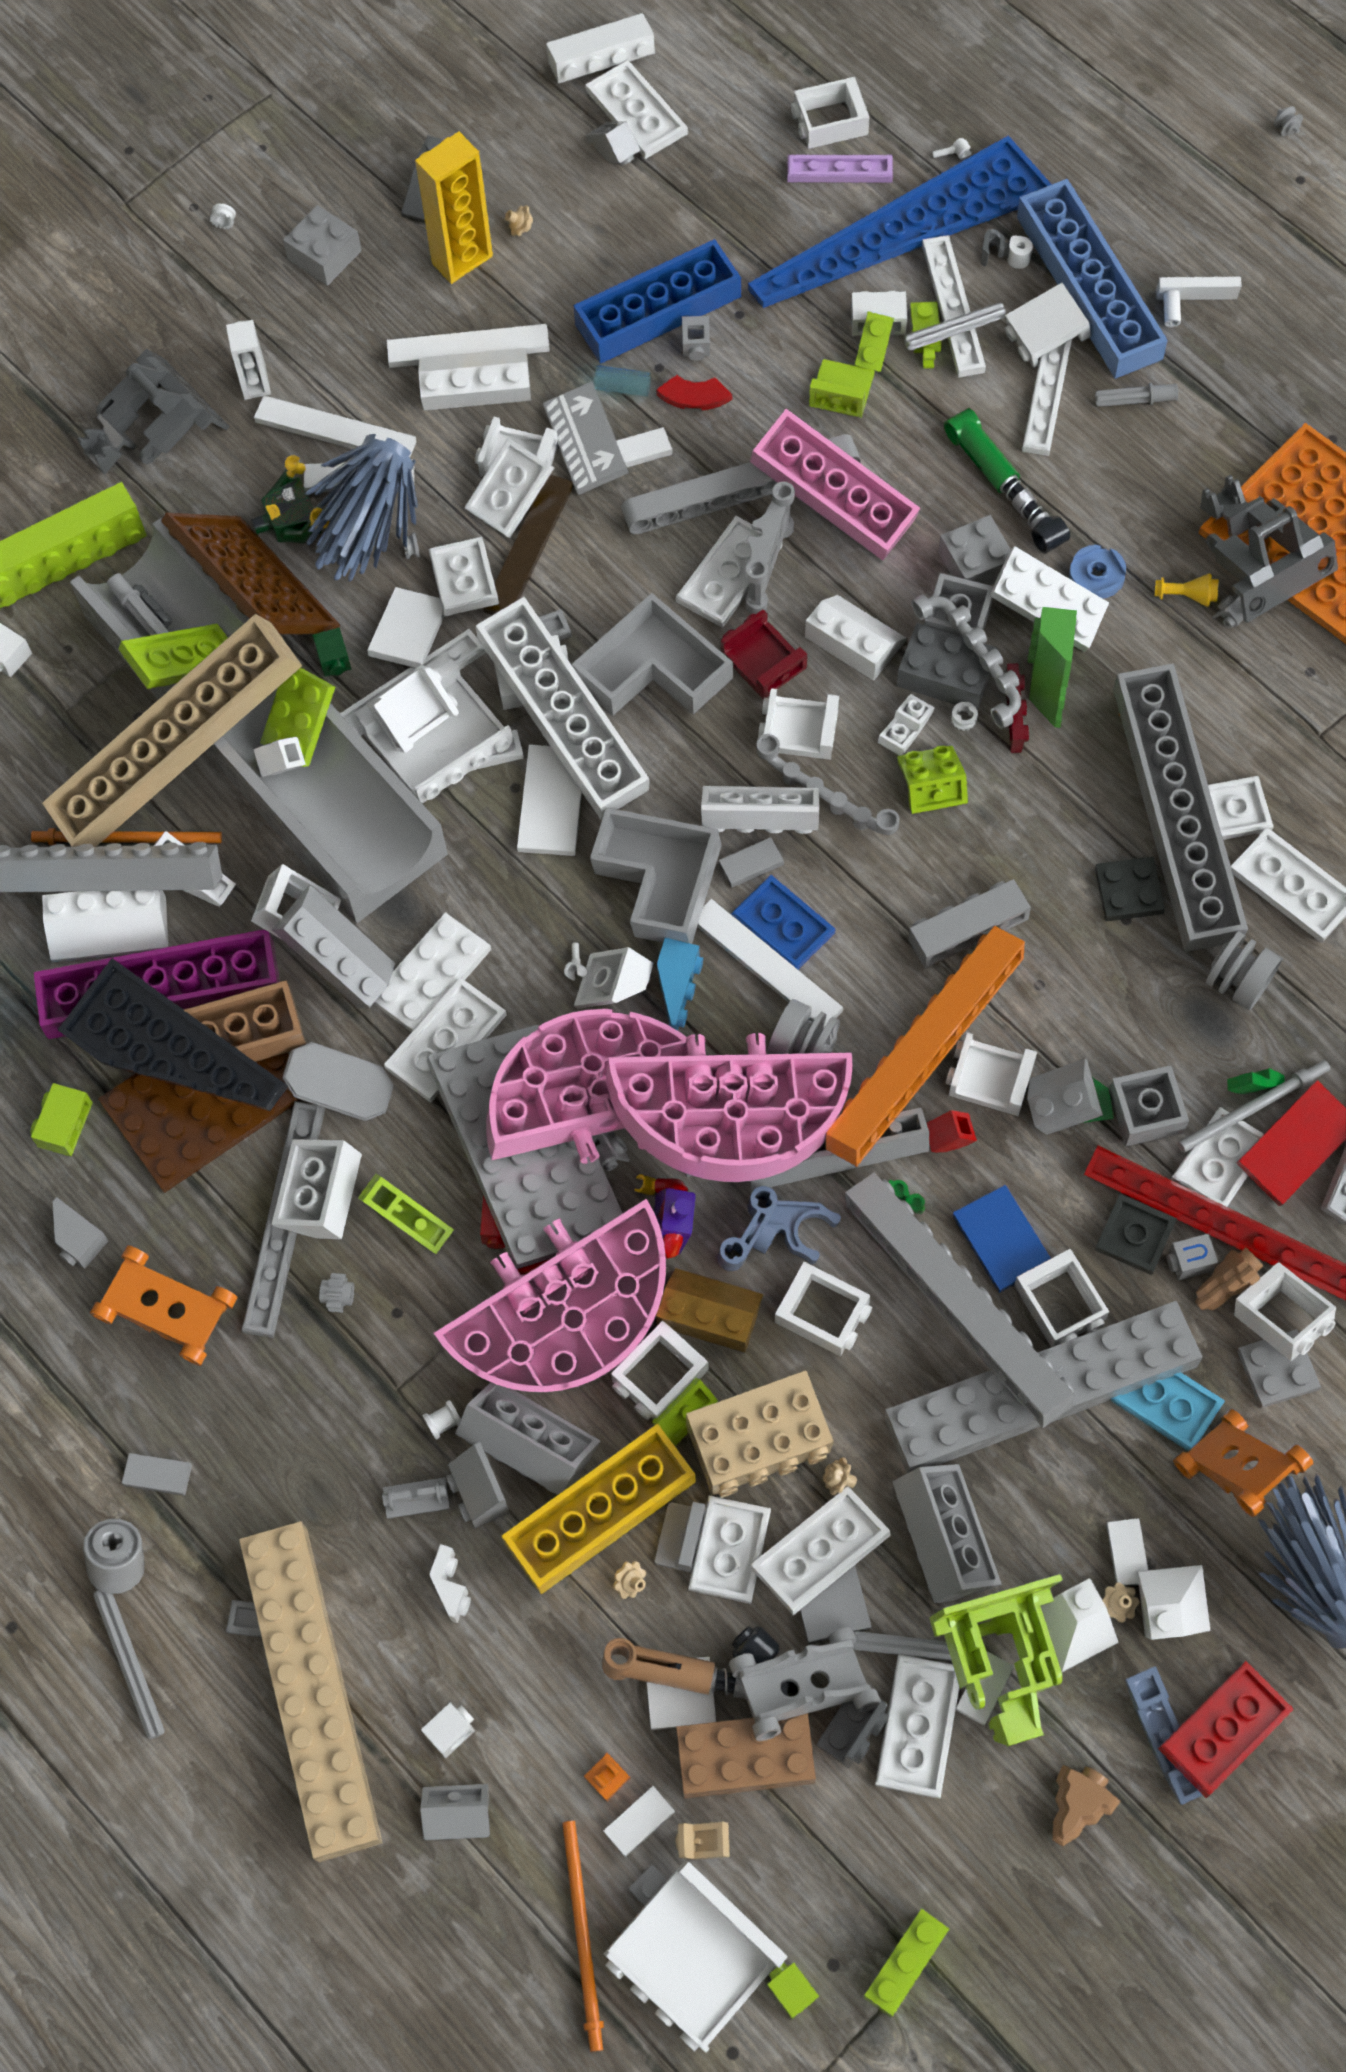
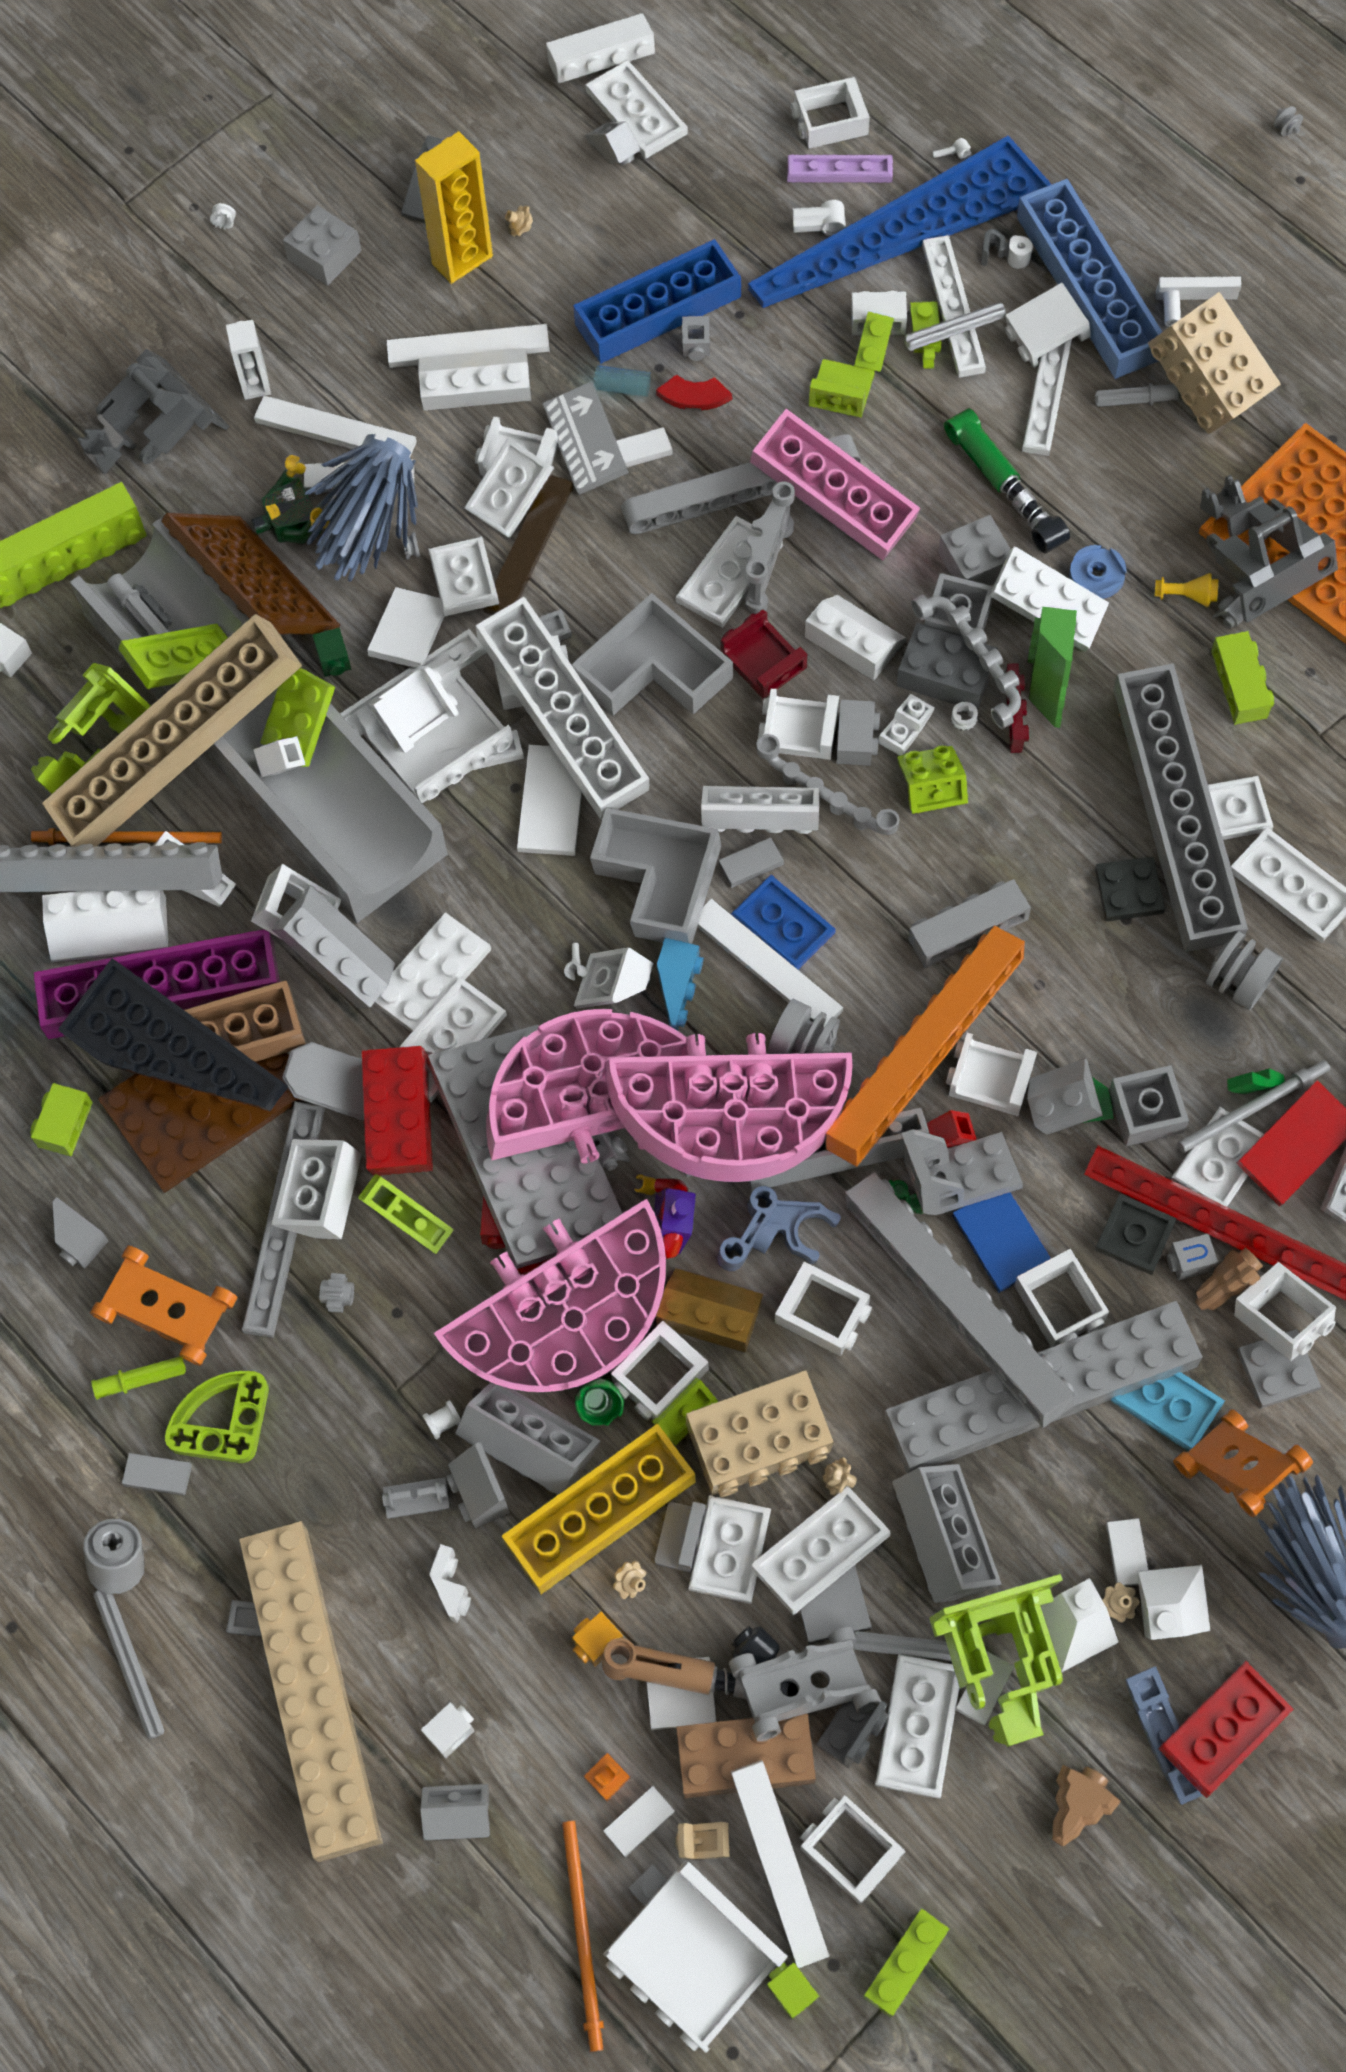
(80, 714): none -> lime container
(138, 1377): none -> lime axle
(237, 1431): none -> lime beam
(397, 1110): none -> red brick
(593, 1637): none -> light orange brick
(599, 1402): none -> green hair
(780, 1864): none -> white tile
(827, 218): none -> white piece
(856, 732): none -> light grey brick
(877, 1873): none -> white window
(960, 1174): none -> light grey bracket
(1213, 363): none -> tan brick
(1242, 677): none -> lime brick

